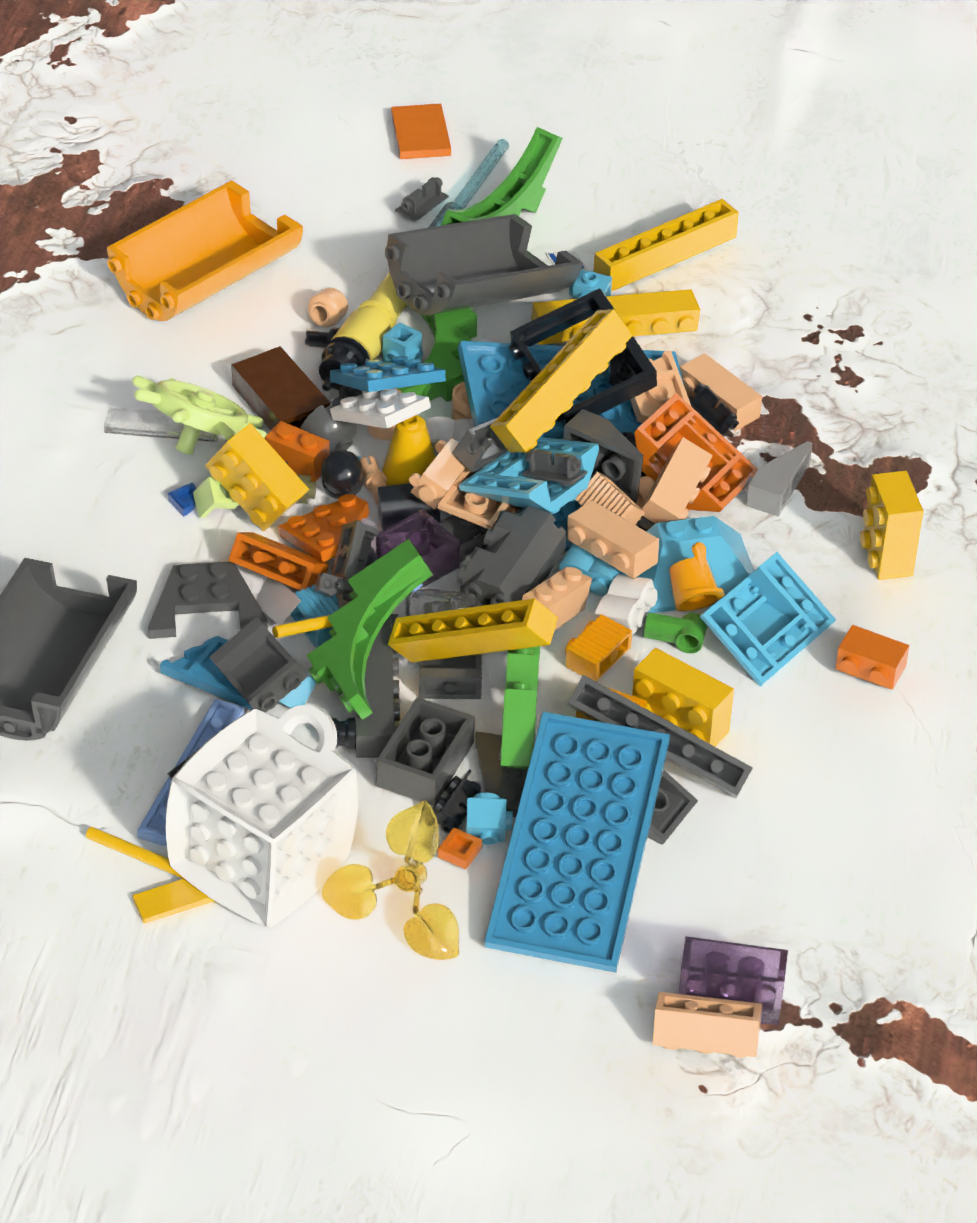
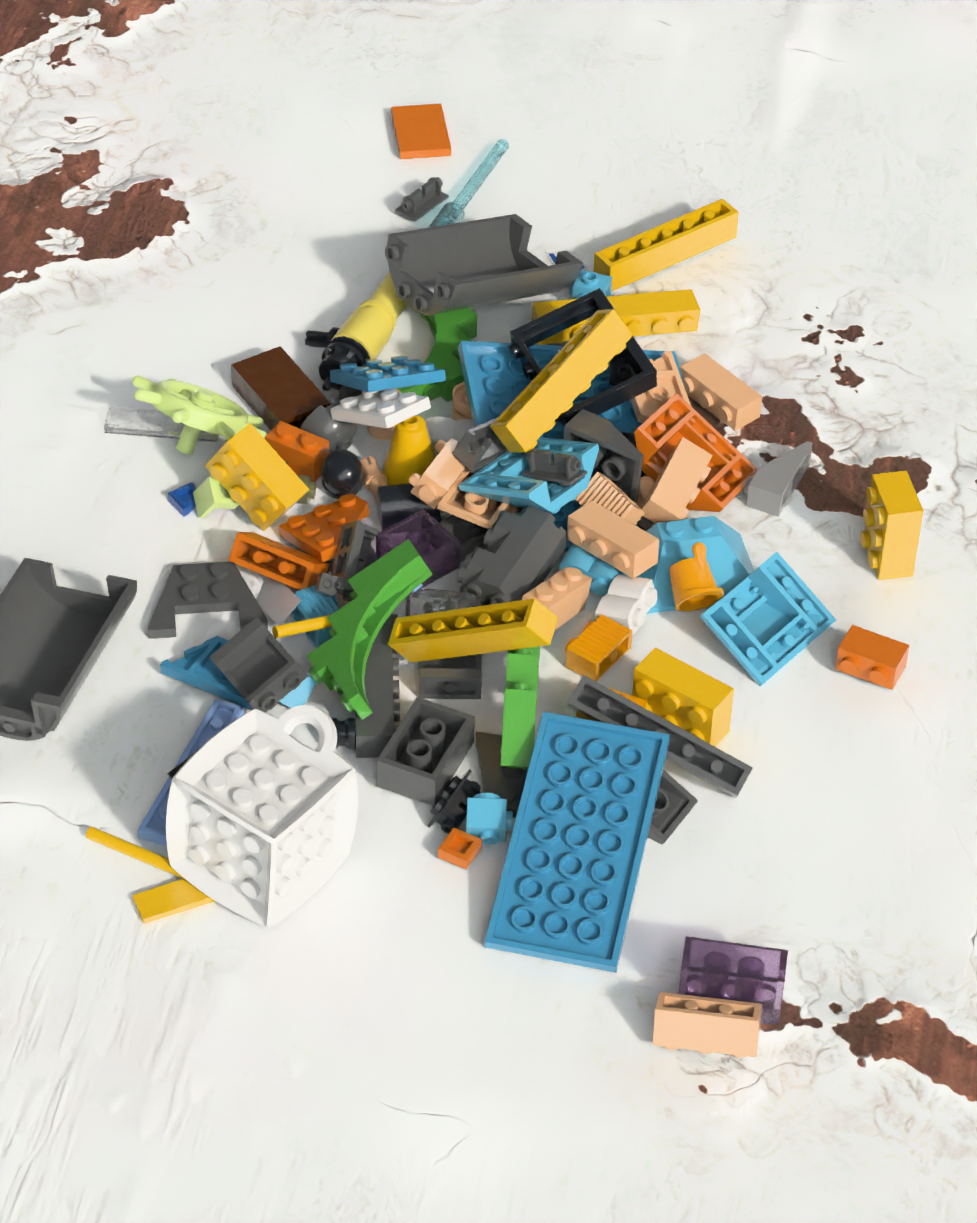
(197, 252): light orange cylinder -> none
(327, 307): light nougat head -> none
(352, 894): clear yellow plant -> none
(402, 342): medium azure brick -> none
(520, 188): bright green arch -> none
(685, 632): bright green piece -> none
(721, 418): black hinge -> none

